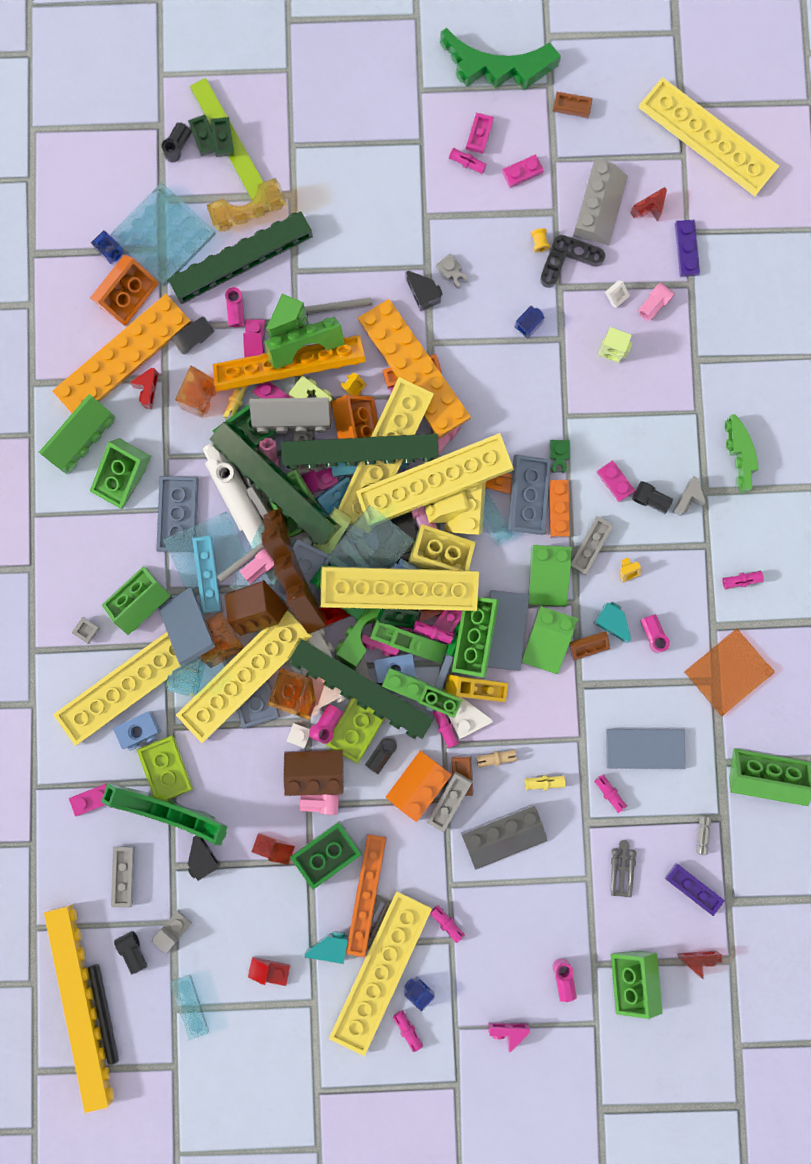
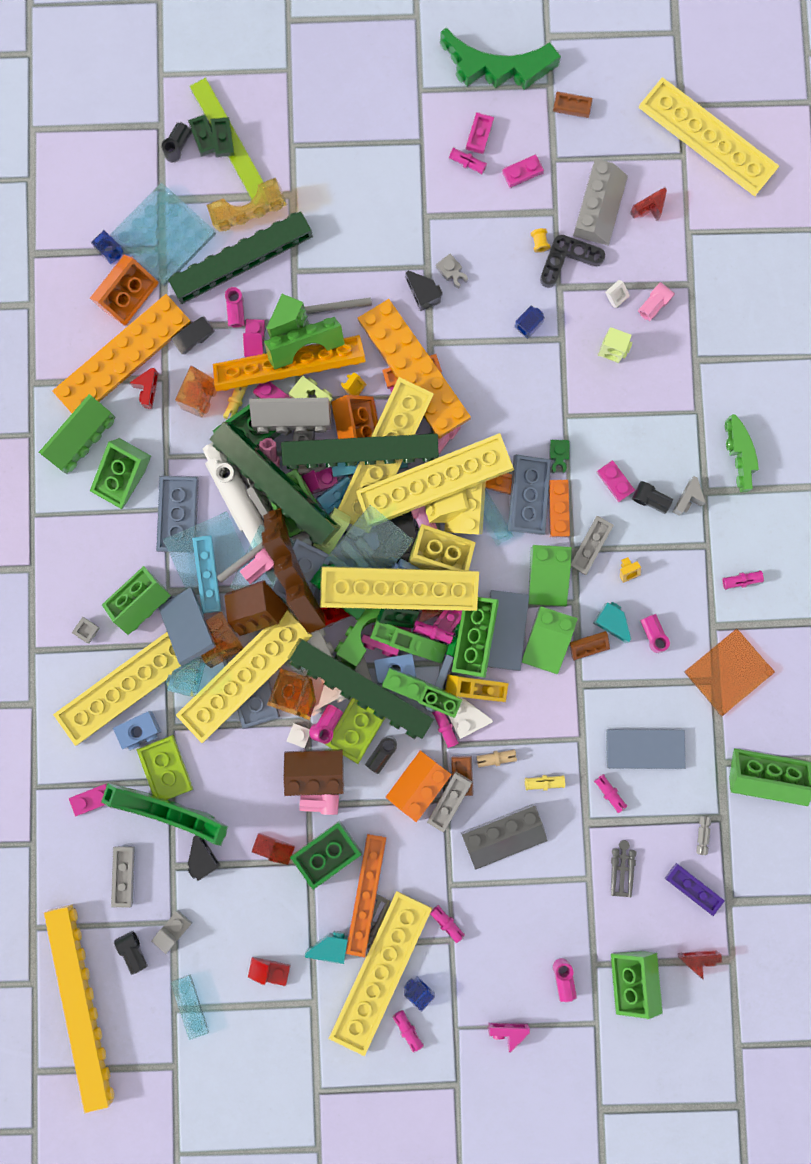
(103, 1014): black axle -> none
(687, 248): dark purple plate -> none

